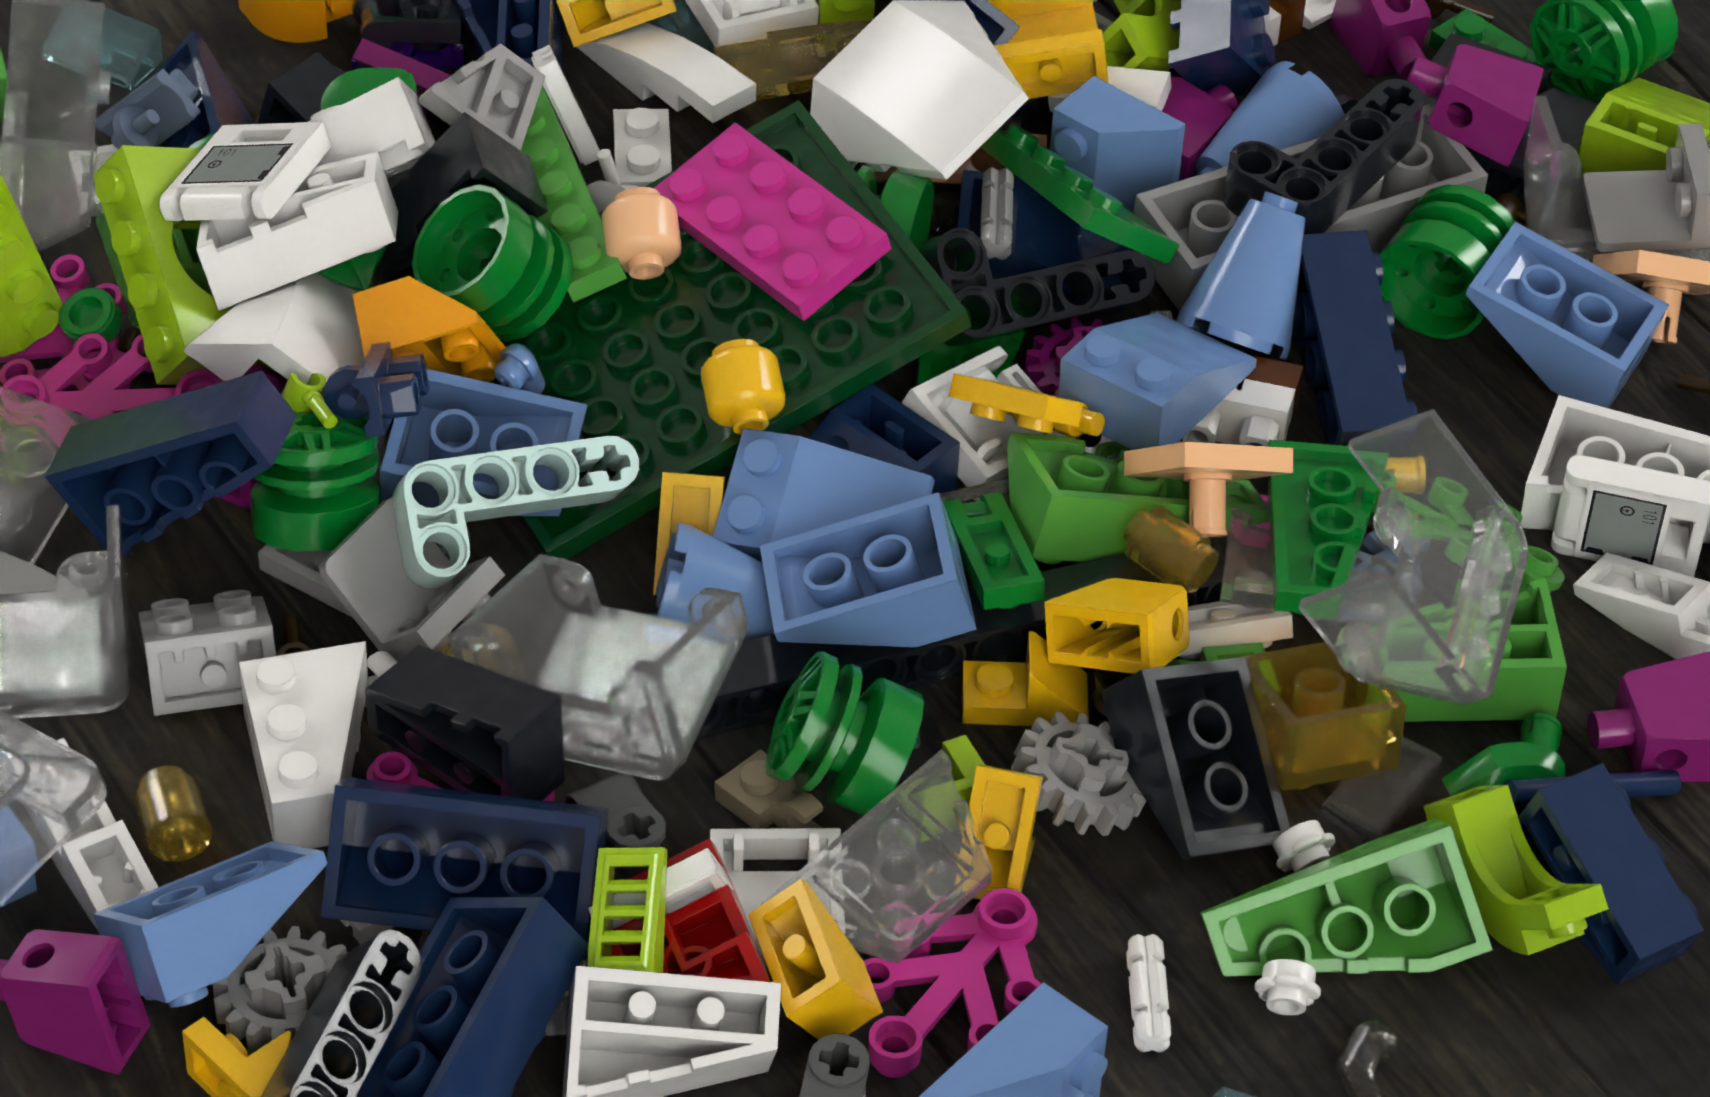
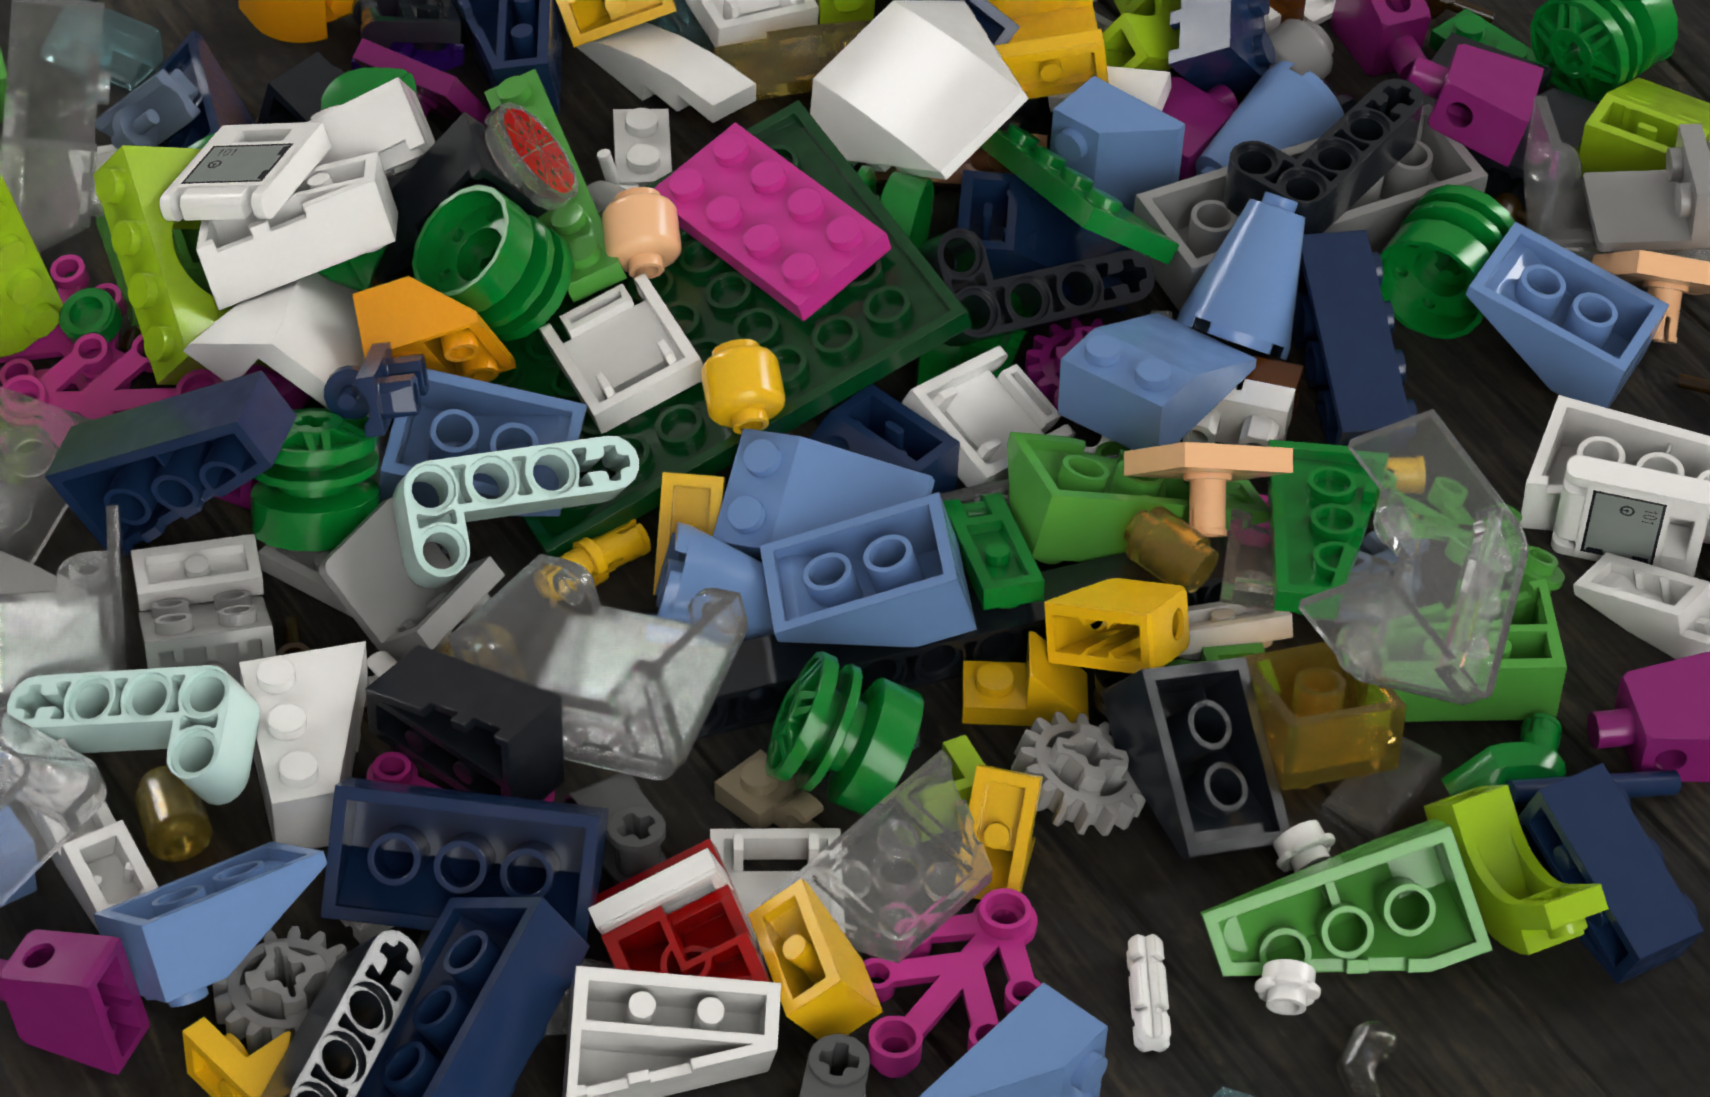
(188, 710): none -> light aqua beam
(197, 570): none -> white plate
(308, 398): lime hand -> none
(494, 90): light grey wing -> none
(519, 369): medium blue arm -> none
(530, 155): none -> tile
(566, 105): white tile -> none
(610, 550): none -> yellow pin
(623, 354): none -> white container
(653, 912): lime slope -> none
(997, 212): light grey axle -> none
(1026, 406): yellow plate -> none
(1304, 45): none -> light grey head

